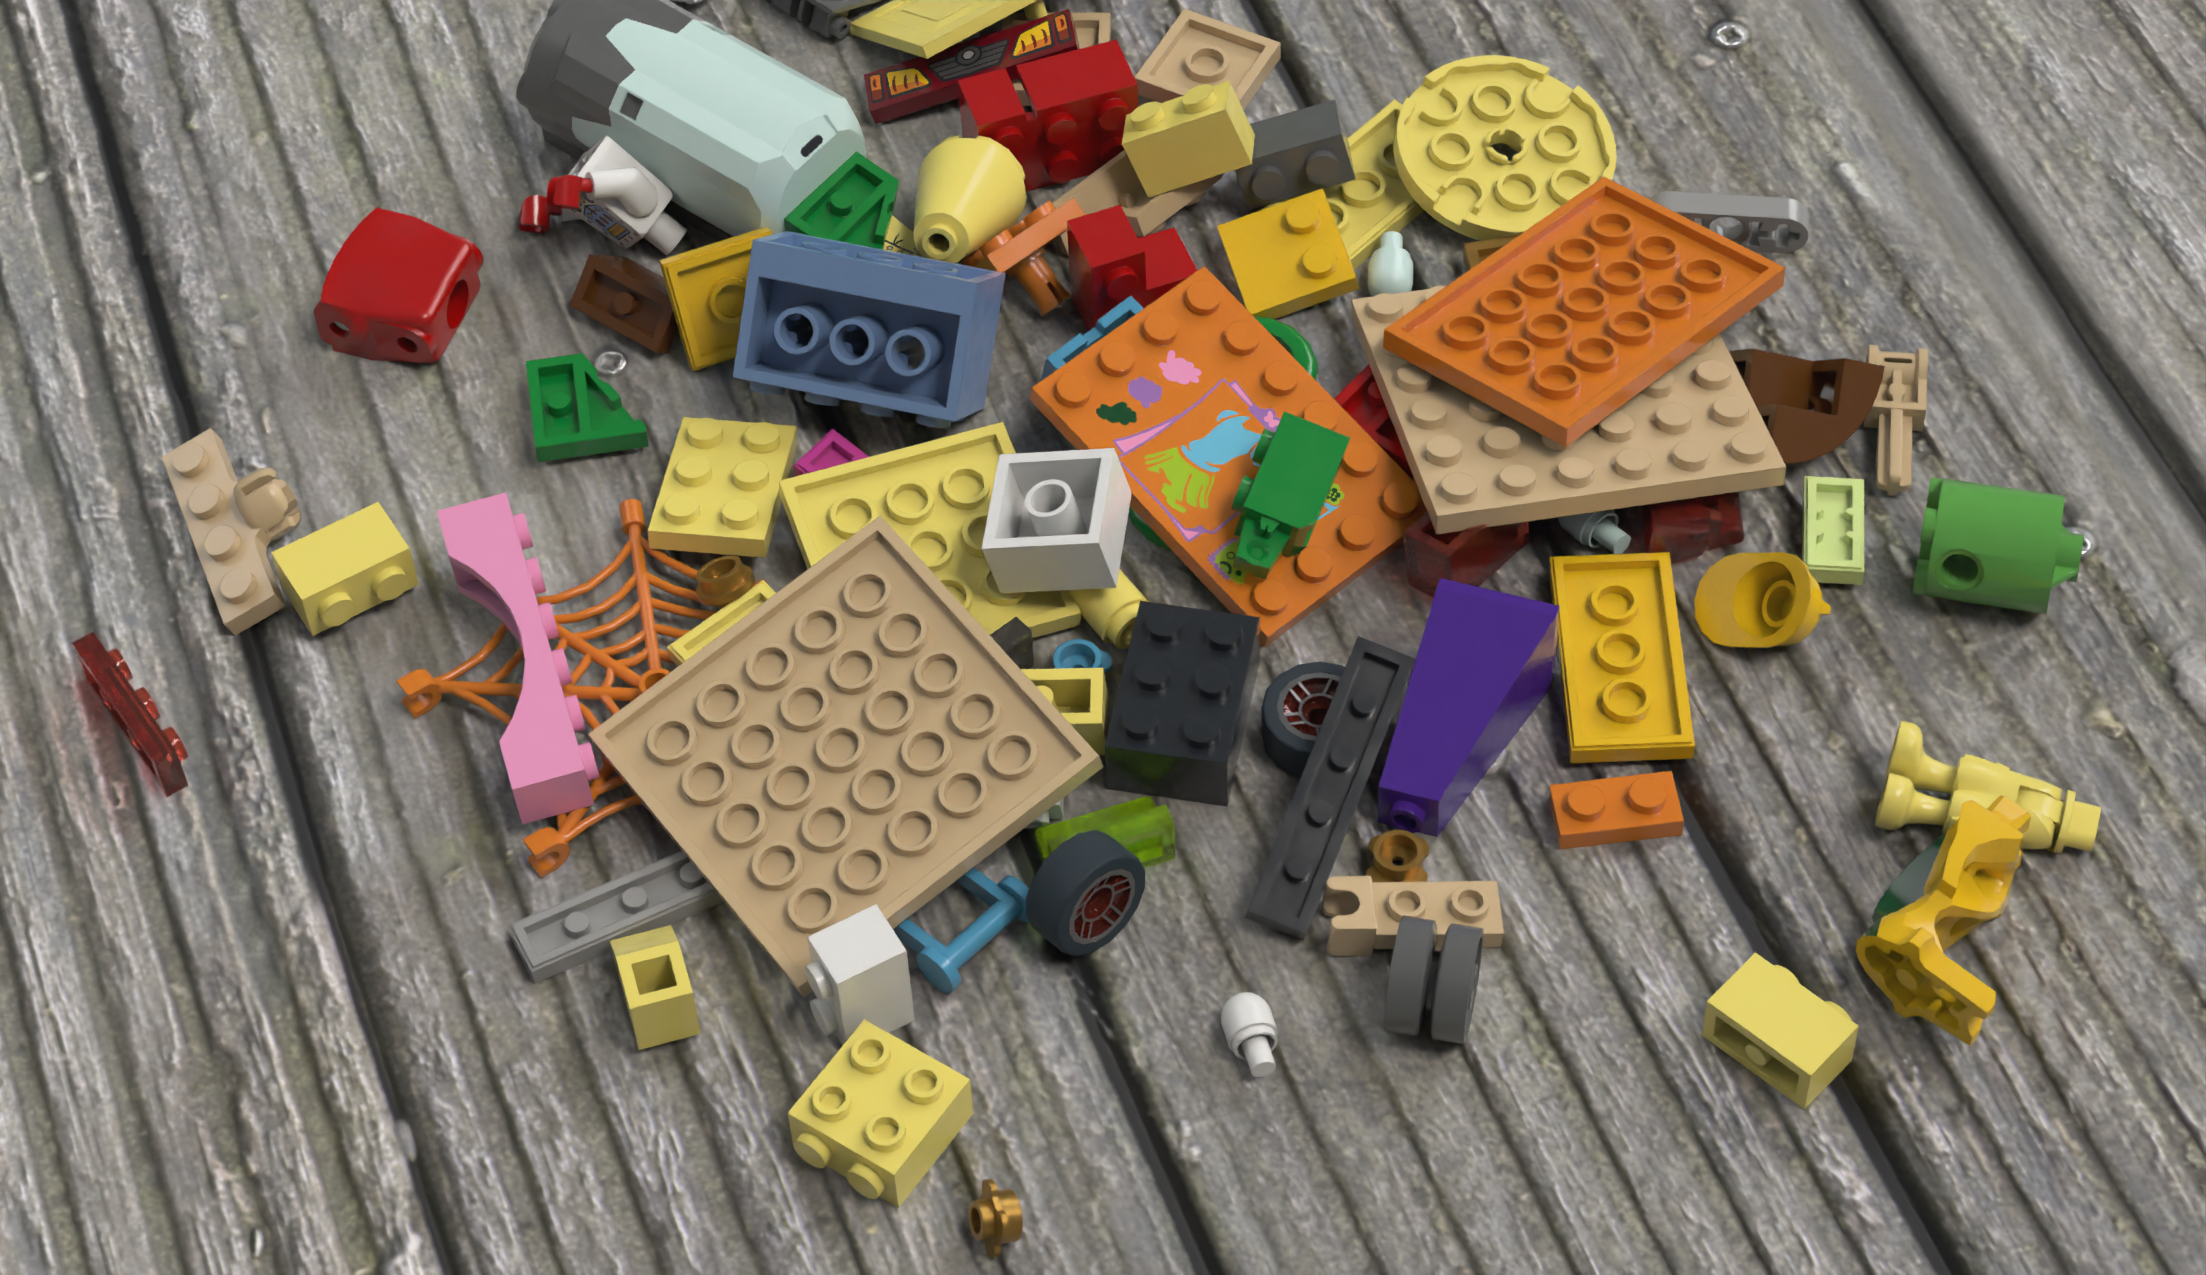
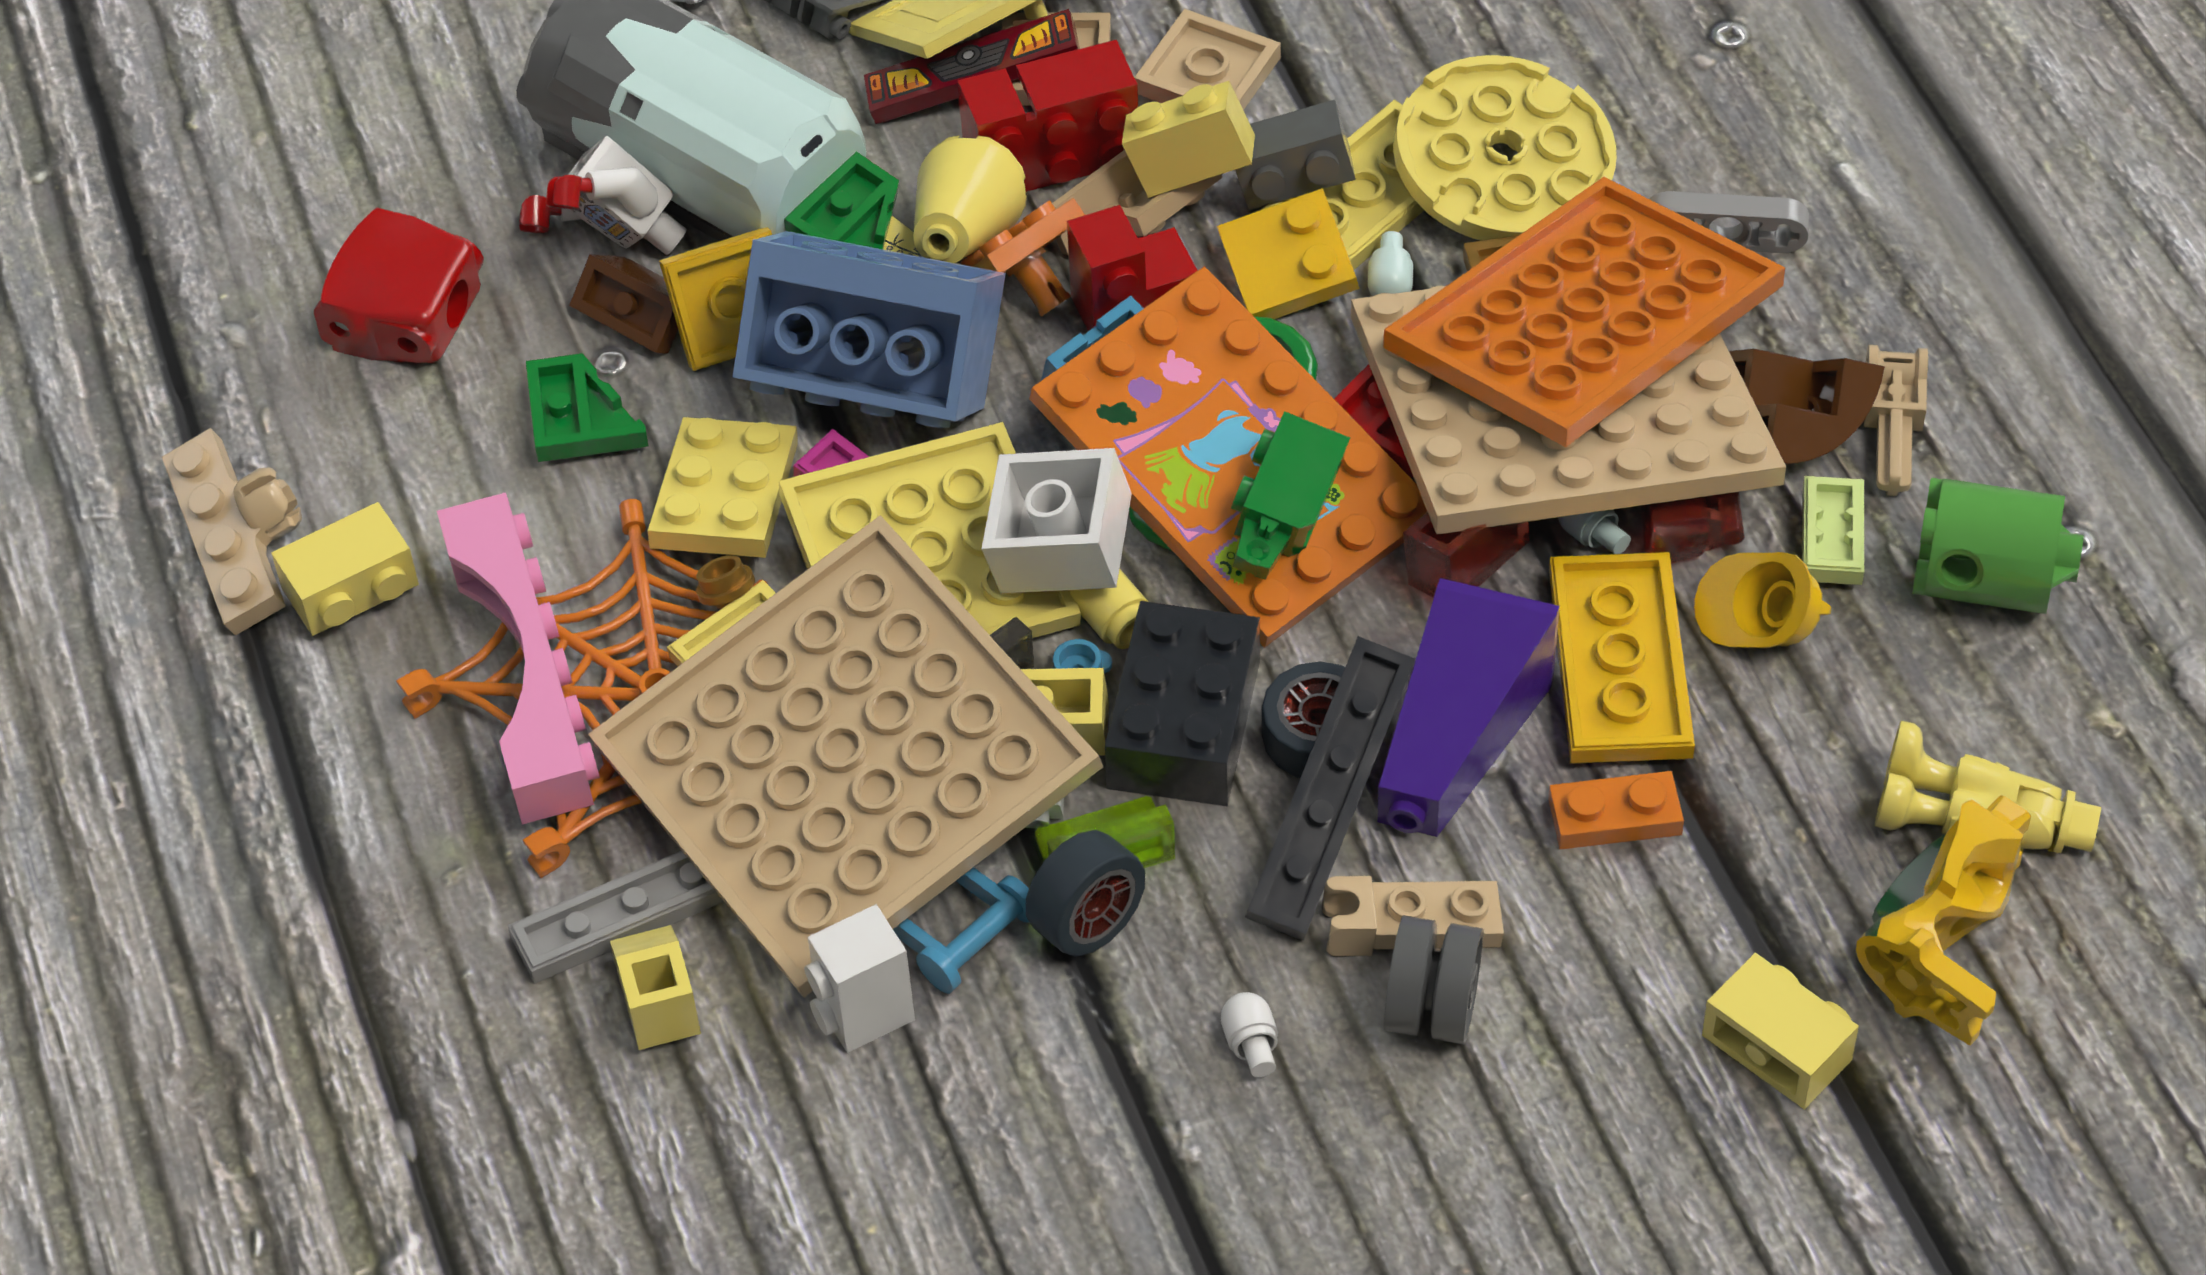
(133, 713): clear red plate -> none
(880, 1114): light yellow brick -> none
(995, 1217): pearl gold plate -> none
(1398, 846): pearl gold plate -> none

